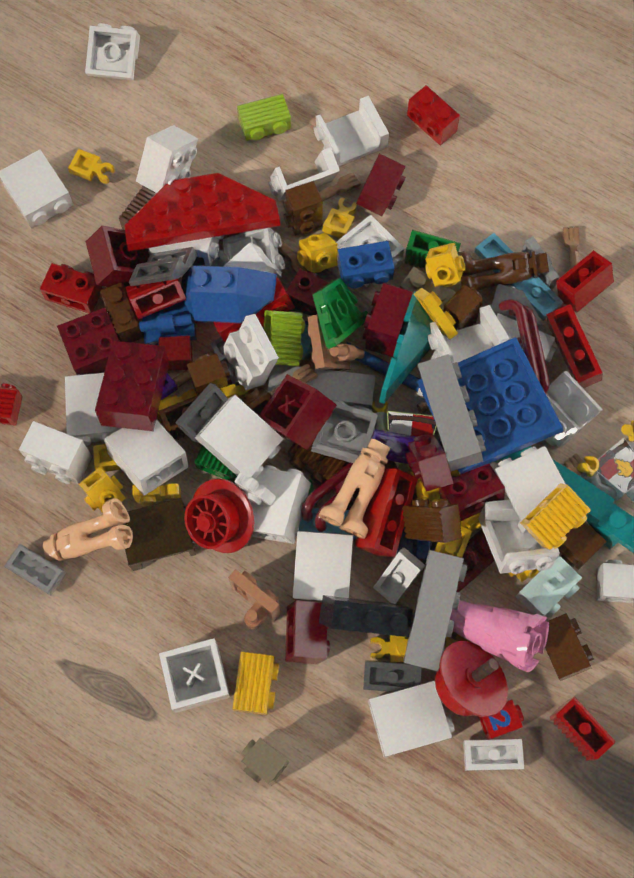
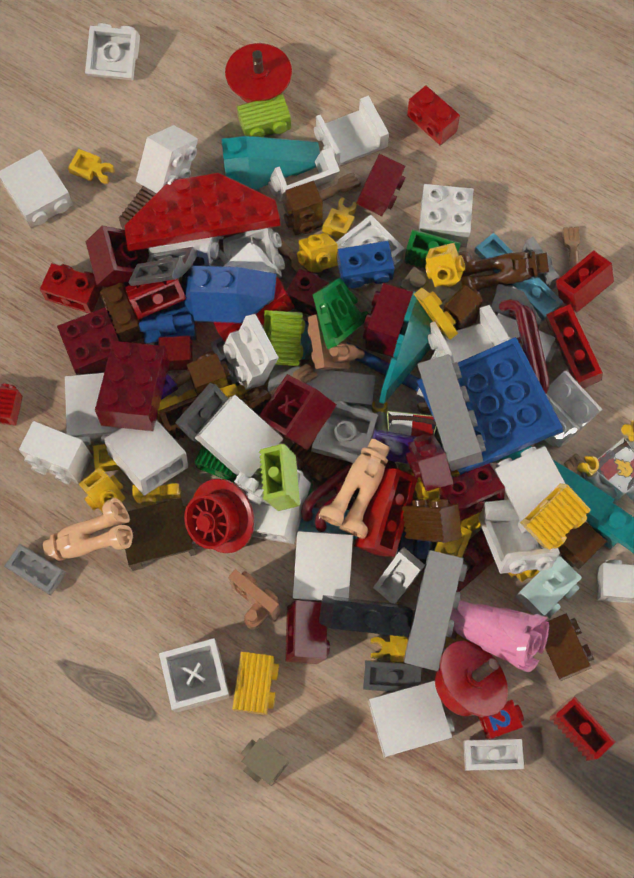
(255, 158): none -> teal wedge
(258, 72): none -> red piece
(279, 477): none -> lime brick
(446, 212): none -> white brick

